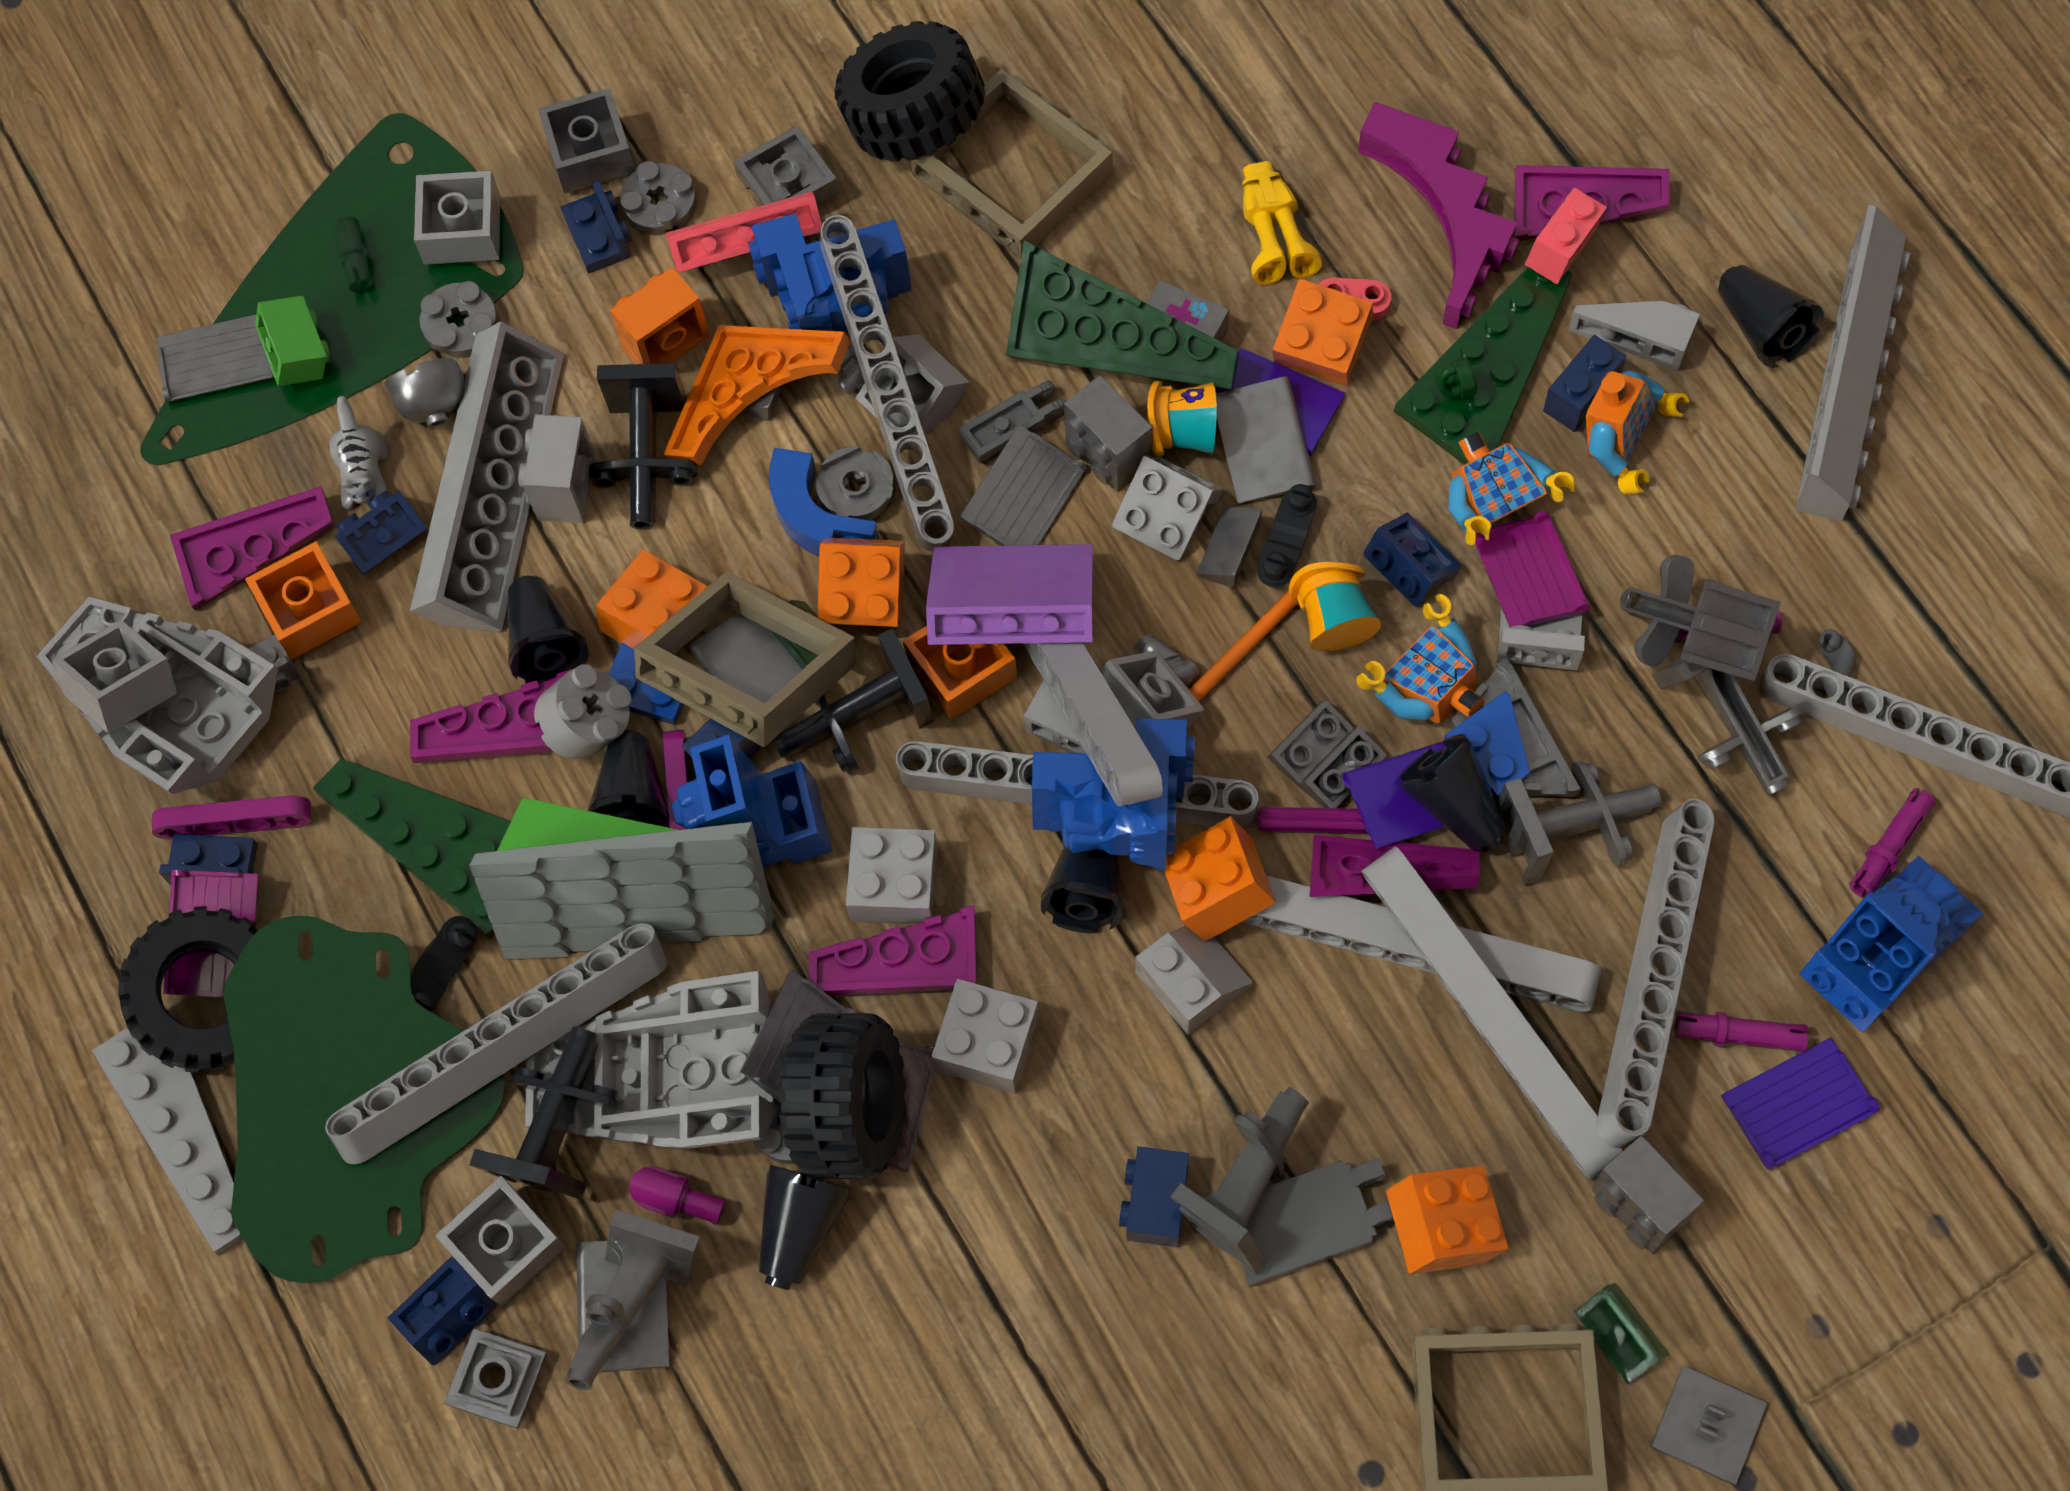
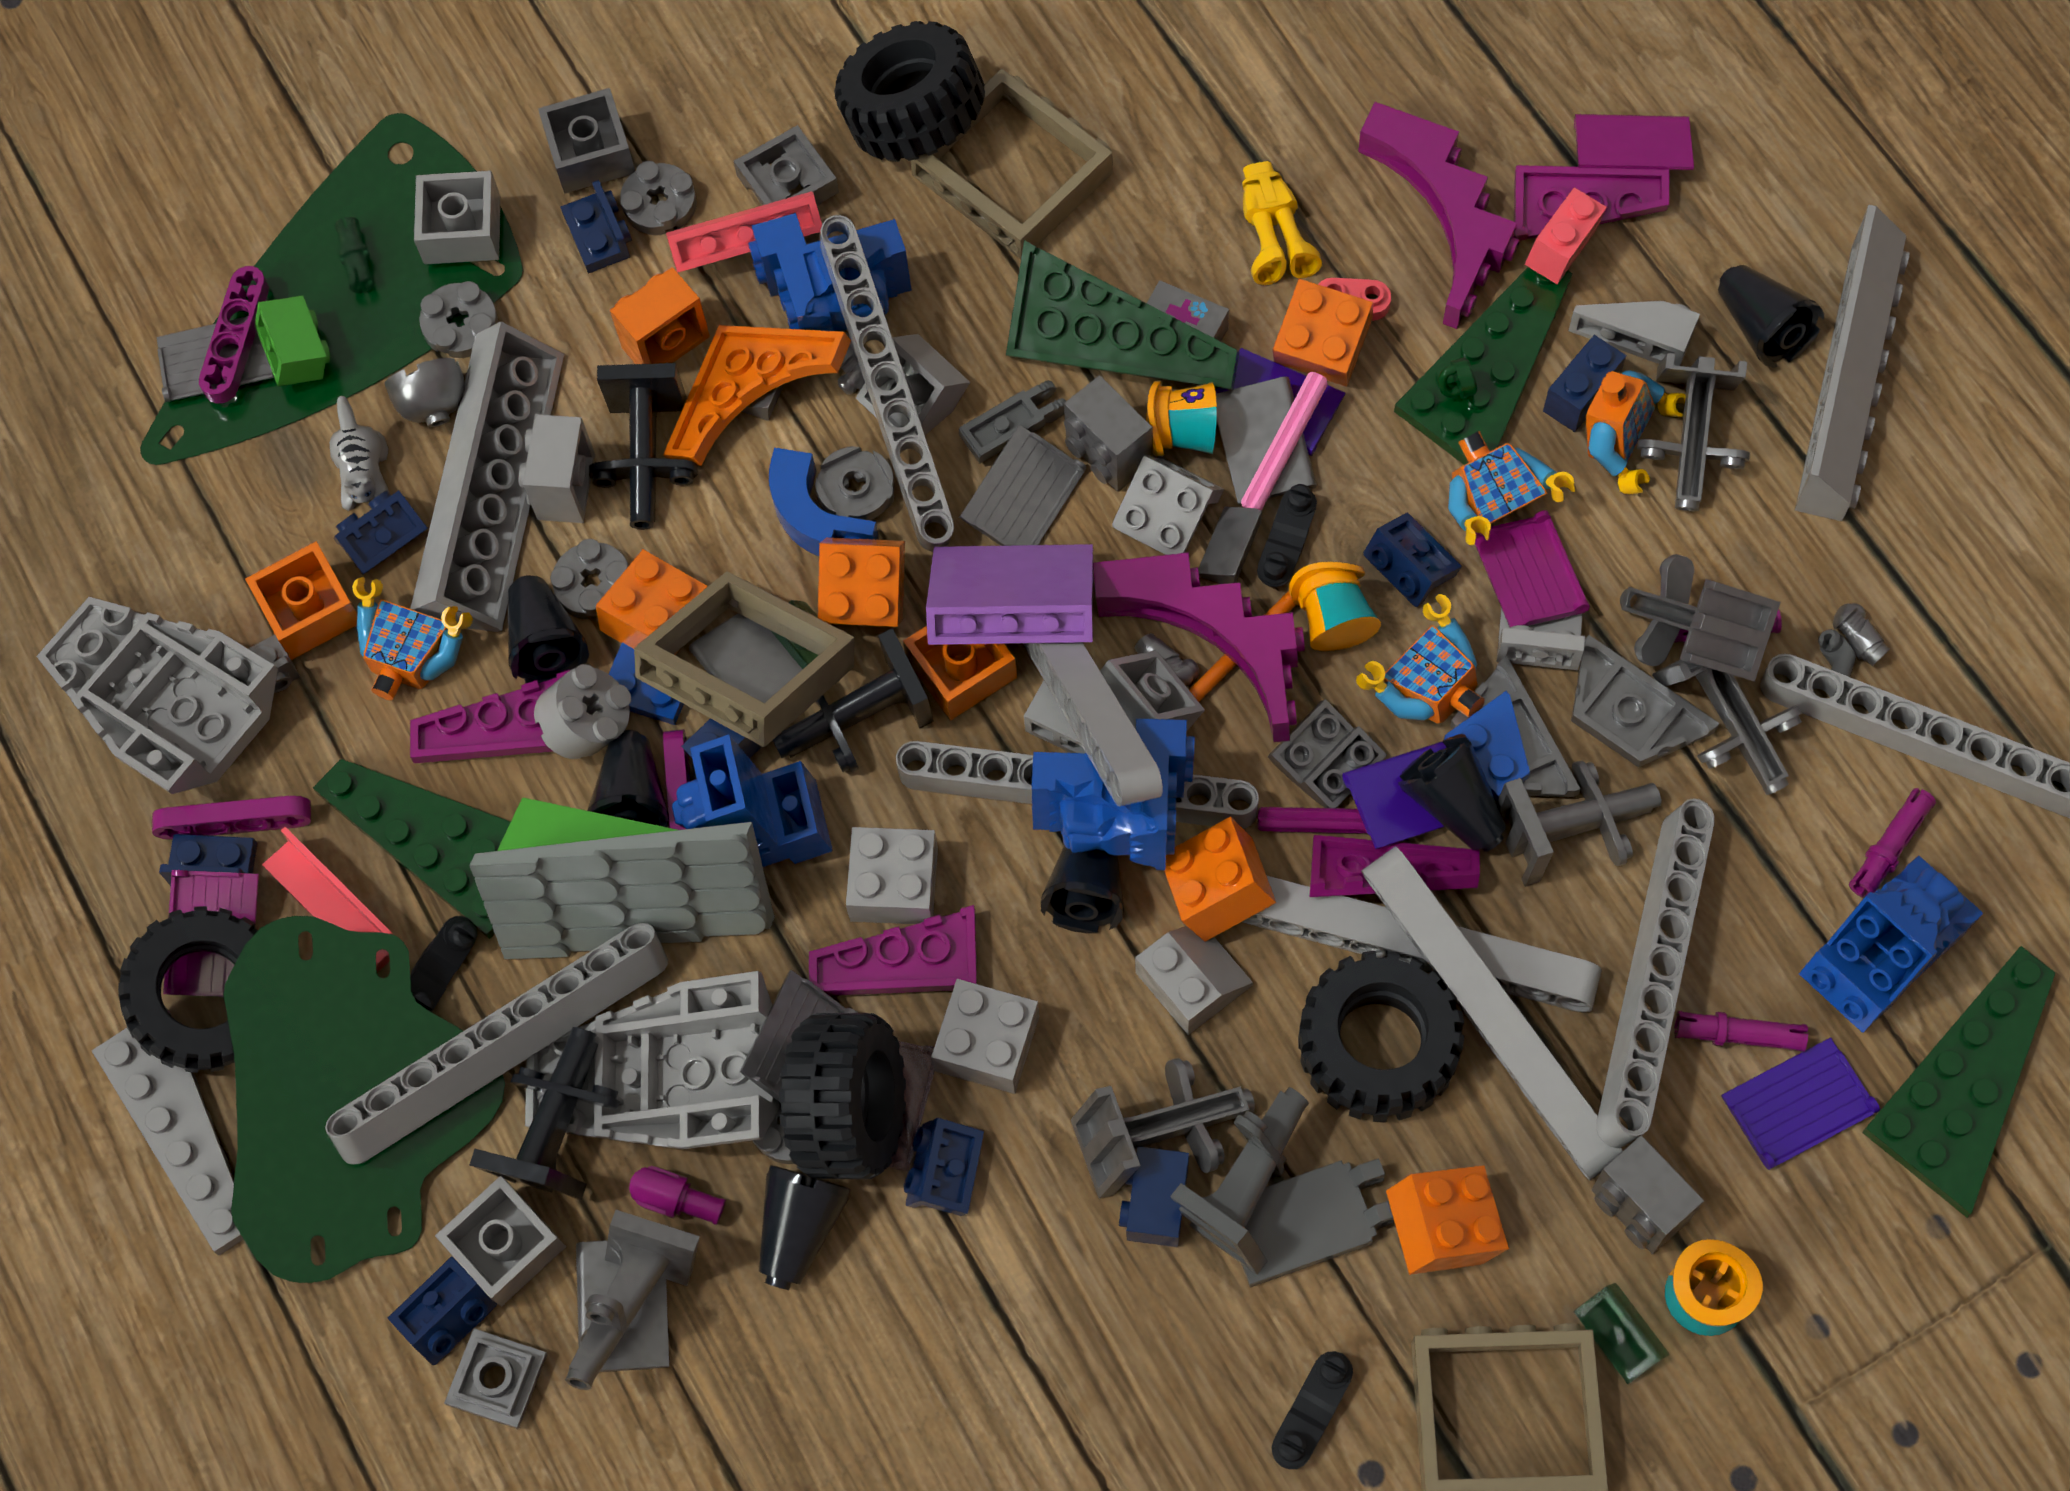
(114, 676): light grey brick -> none
(228, 333): none -> magenta beam
(239, 545): magenta wing -> none
(322, 891): none -> coral panel
(403, 642): none -> torso
(576, 564): none -> flat silver plate
(943, 1166): none -> dark blue bracket
(1111, 1140): none -> flat silver piece
(1171, 592): none -> magenta arch
(1284, 441): none -> bright pink axle
(1312, 1410): none -> black piece
(1395, 985): none -> black tyre
(1633, 141): none -> magenta piece
(1633, 709): none -> flat silver wing
(1693, 449): none -> flat silver piece
(1709, 1425): flat silver piece -> none
(1712, 1287): none -> light orange hat
(1860, 633): none -> flat silver arm
(1957, 1098): none -> dark green wing

